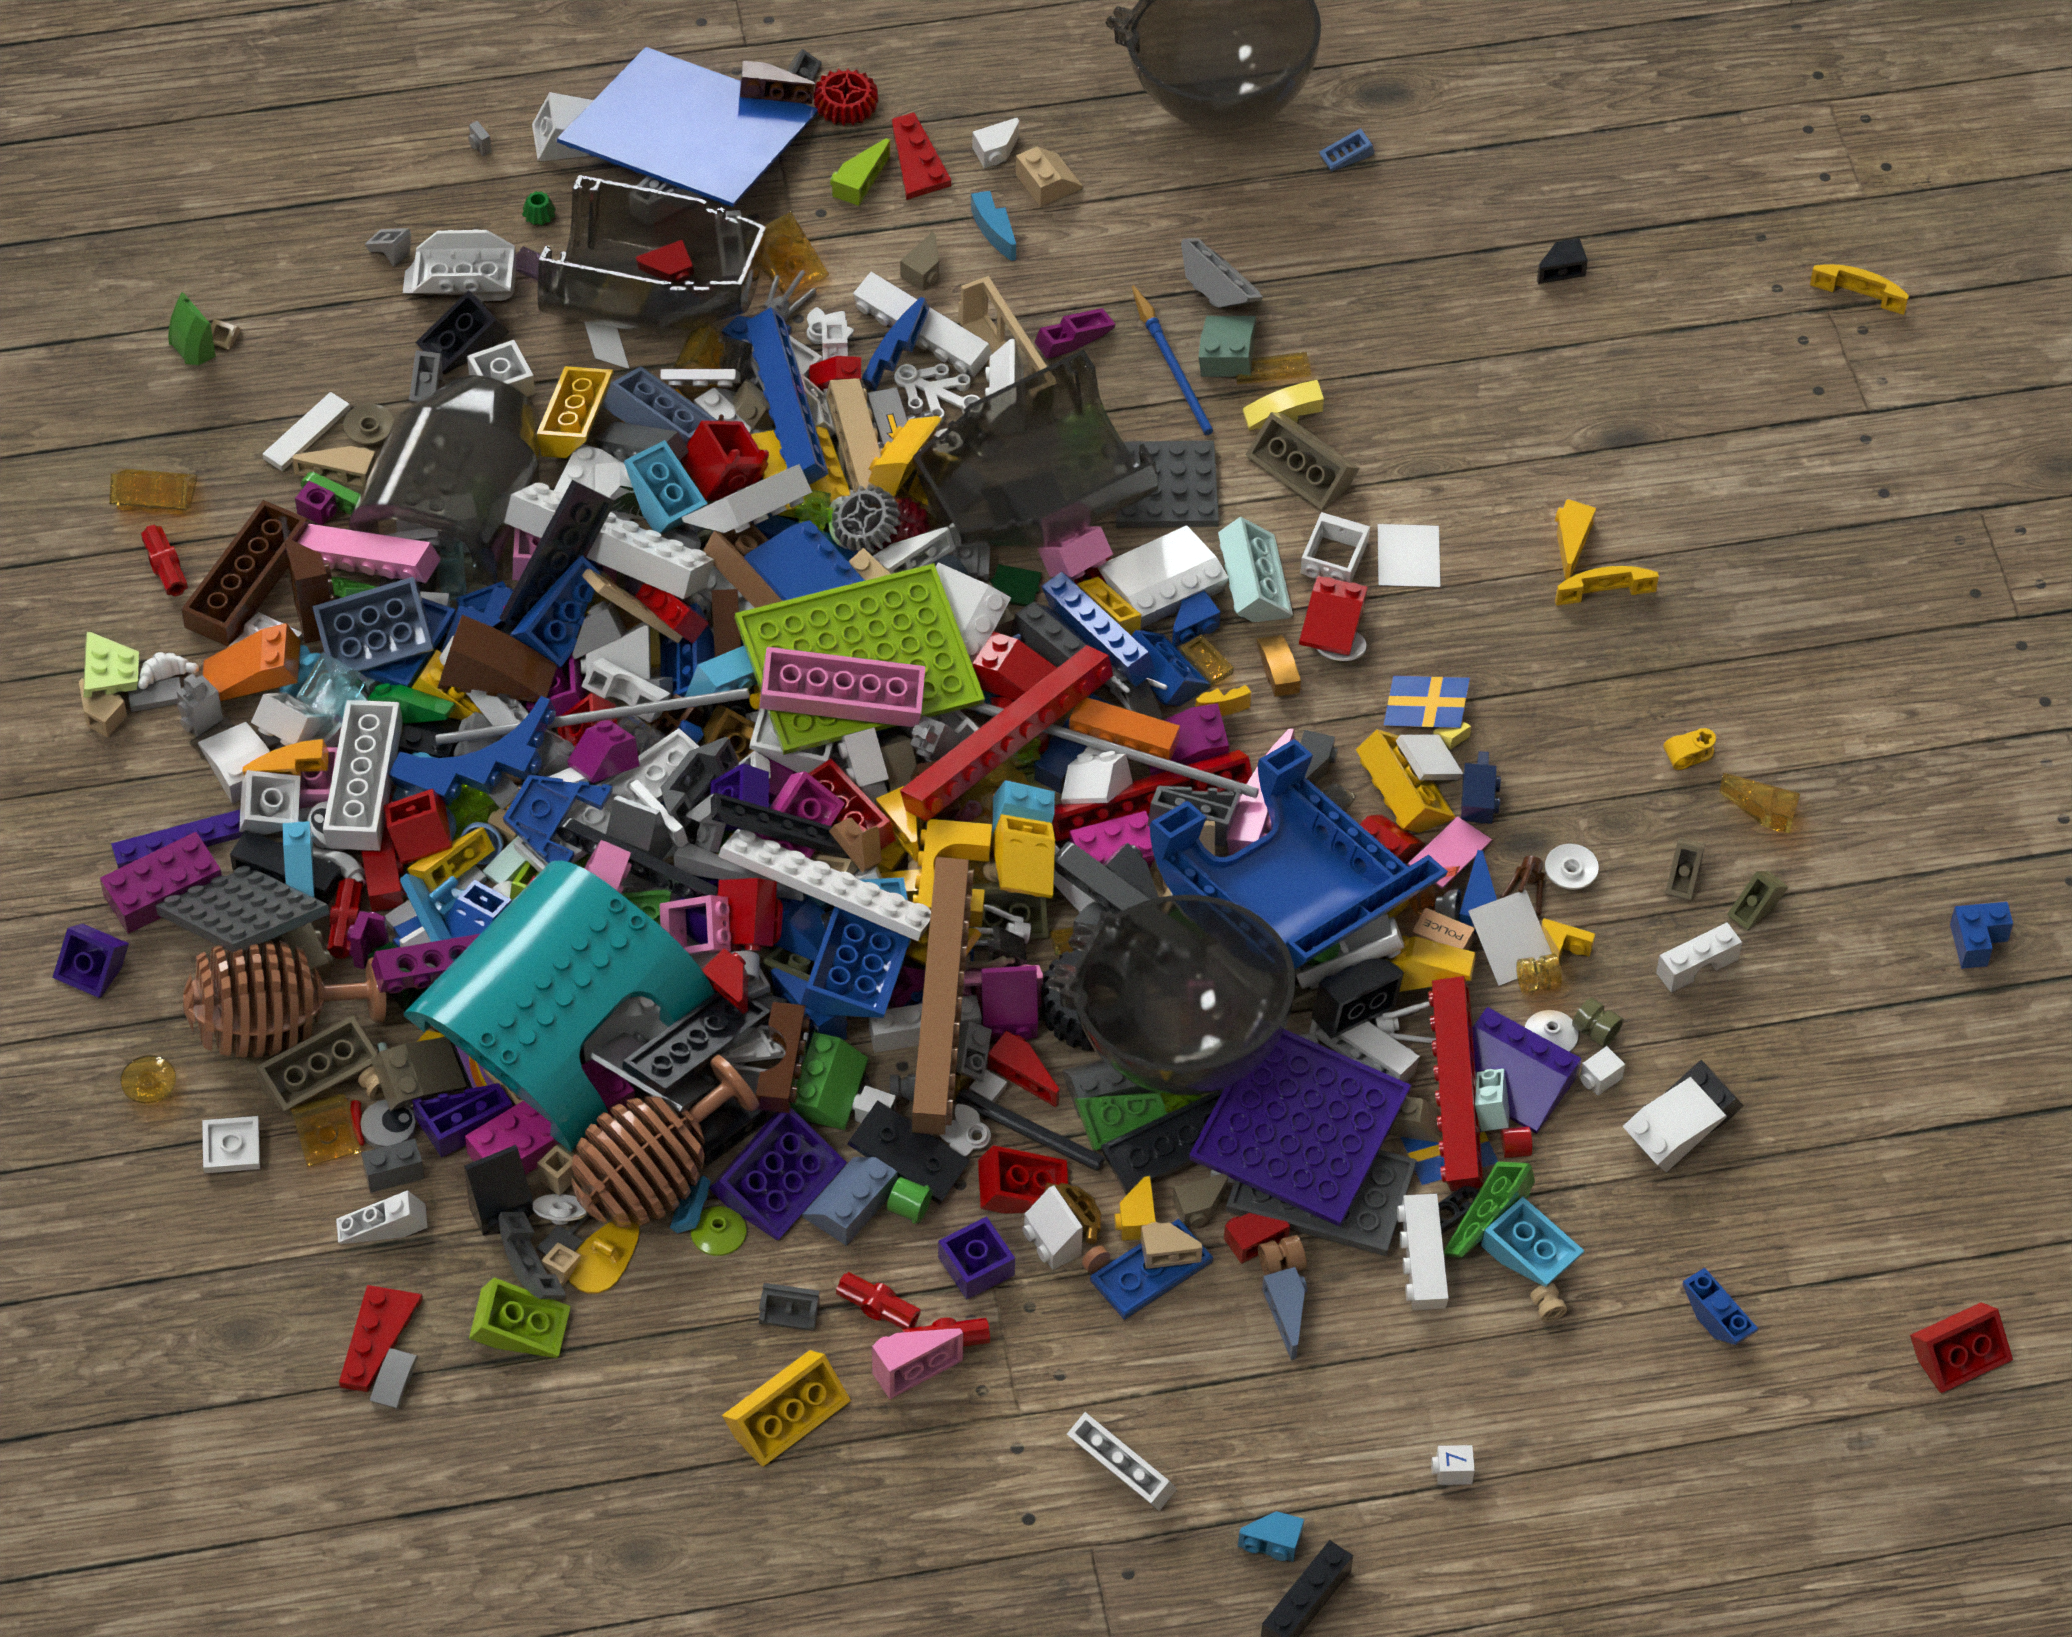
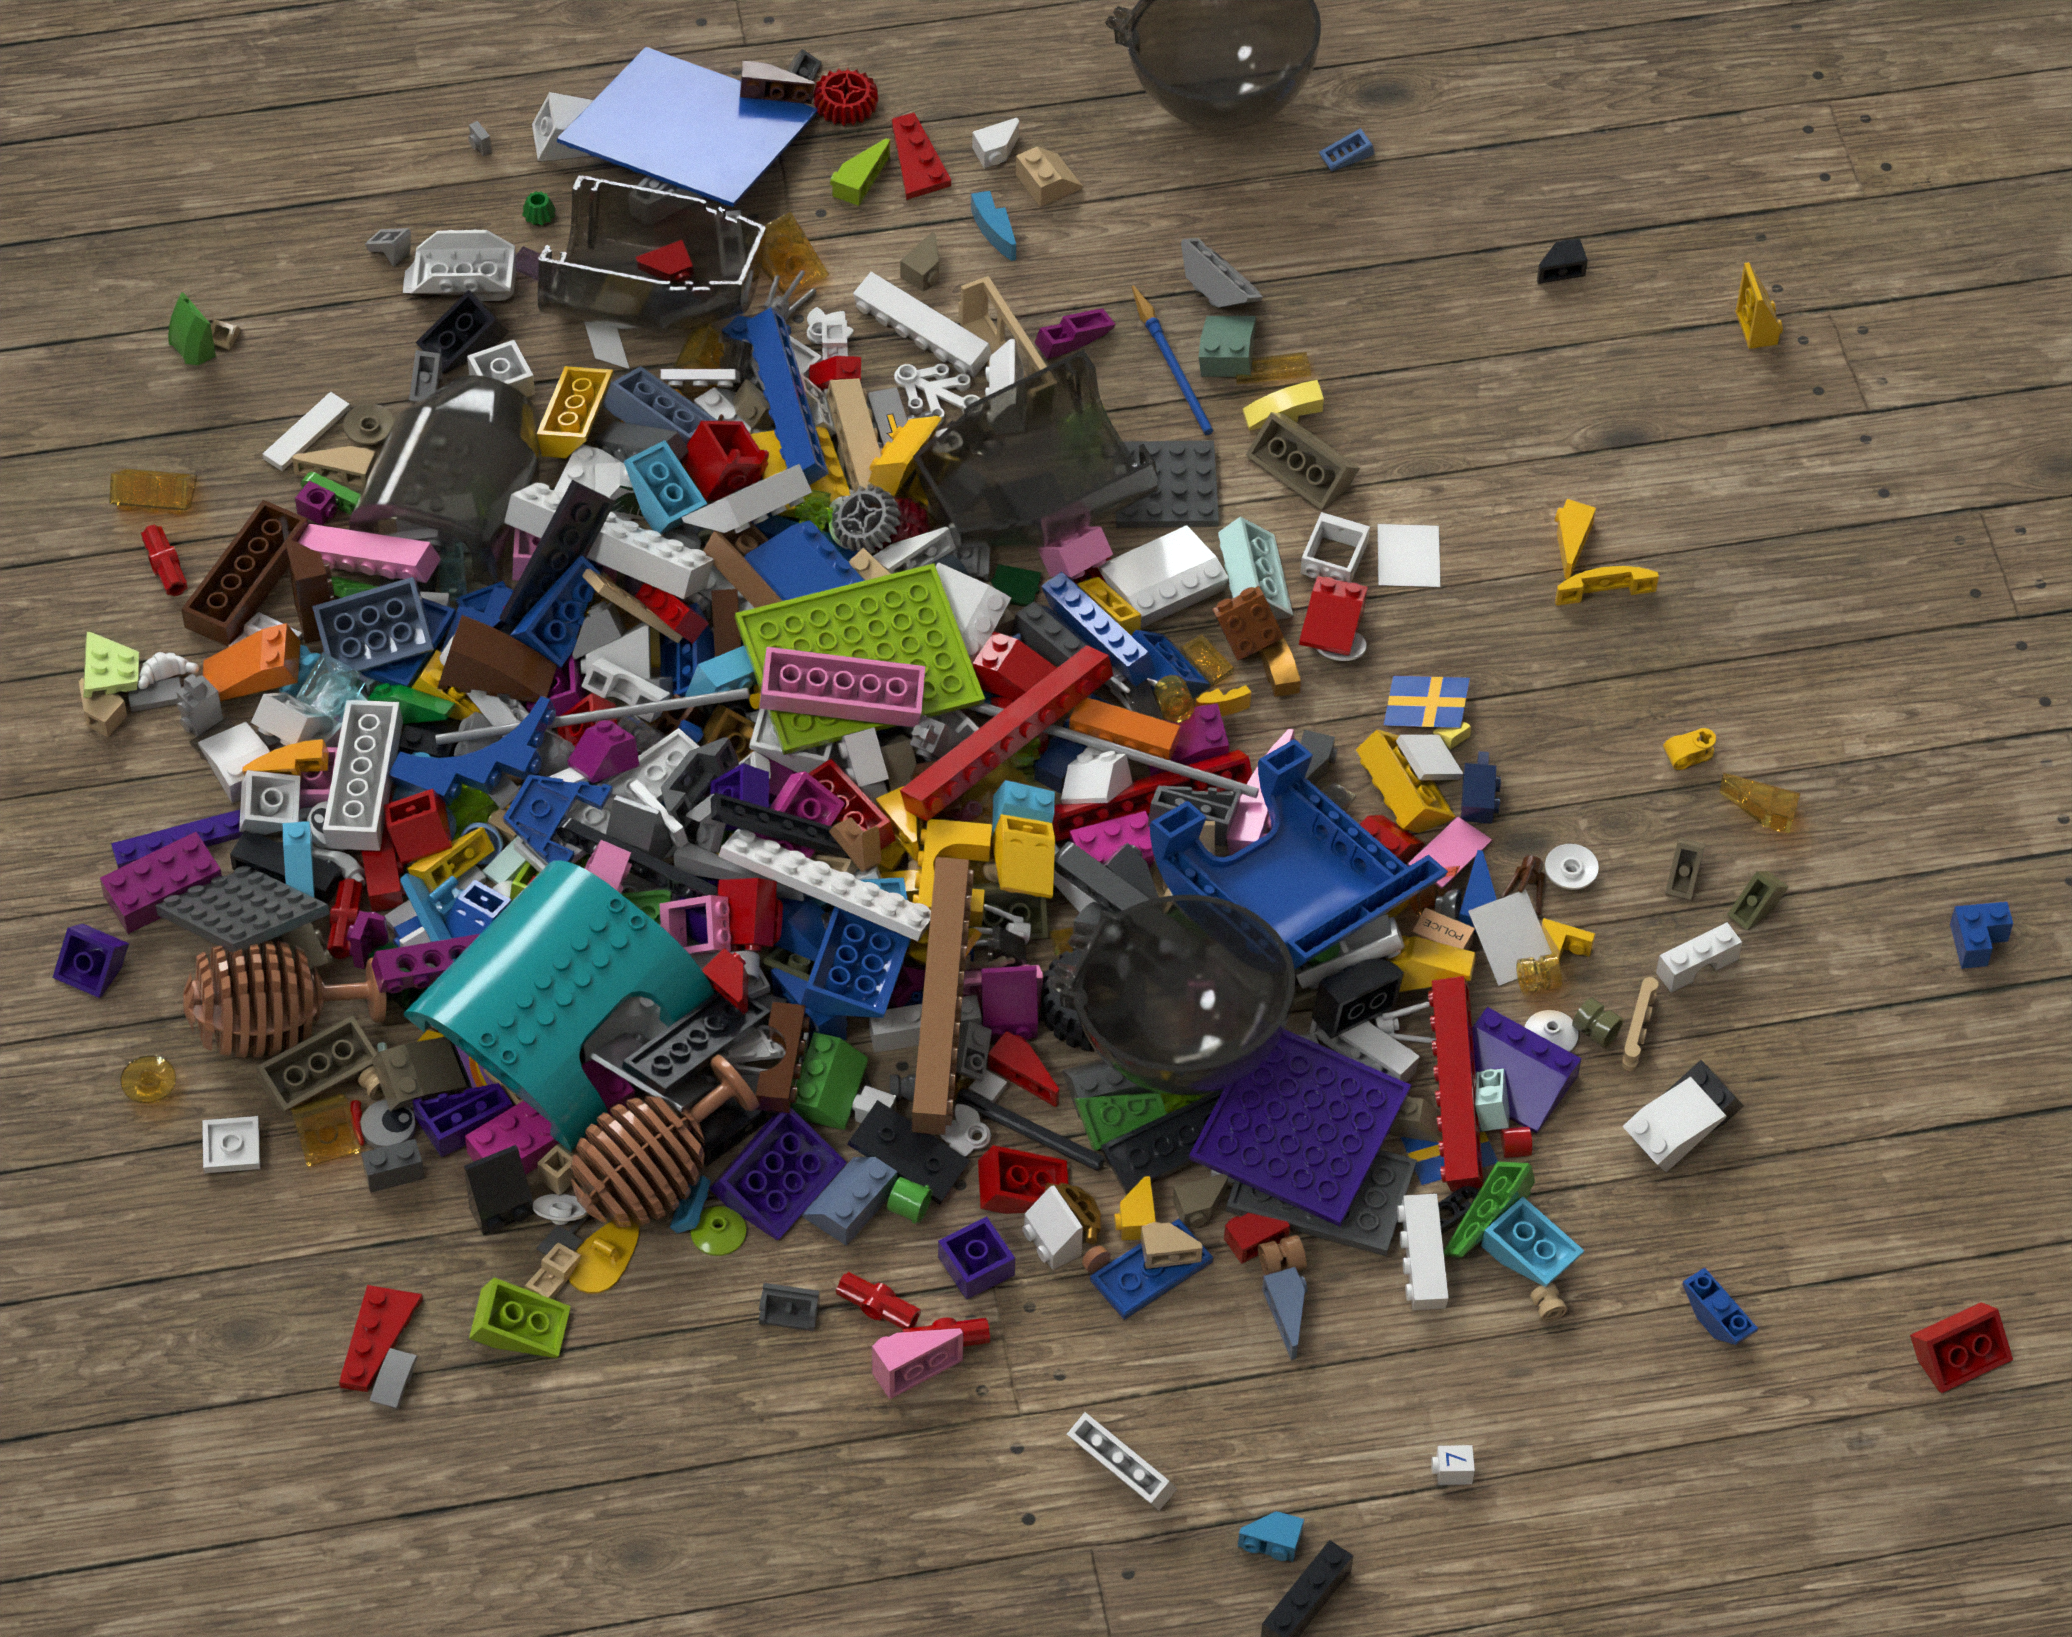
(386, 1219): white slope -> none
(516, 1238): dark grey slope -> none
(787, 1407): yellow slope -> none
(900, 337): blue slope -> none
(1174, 698): none -> clear yellow wheel
(1195, 617): blue slope -> none
(1247, 622): none -> dark orange brick
(1602, 1071): white brick -> none
(1641, 1014): none -> tan plate
(1756, 311): none -> yellow slope
(1860, 281): yellow slope -> none

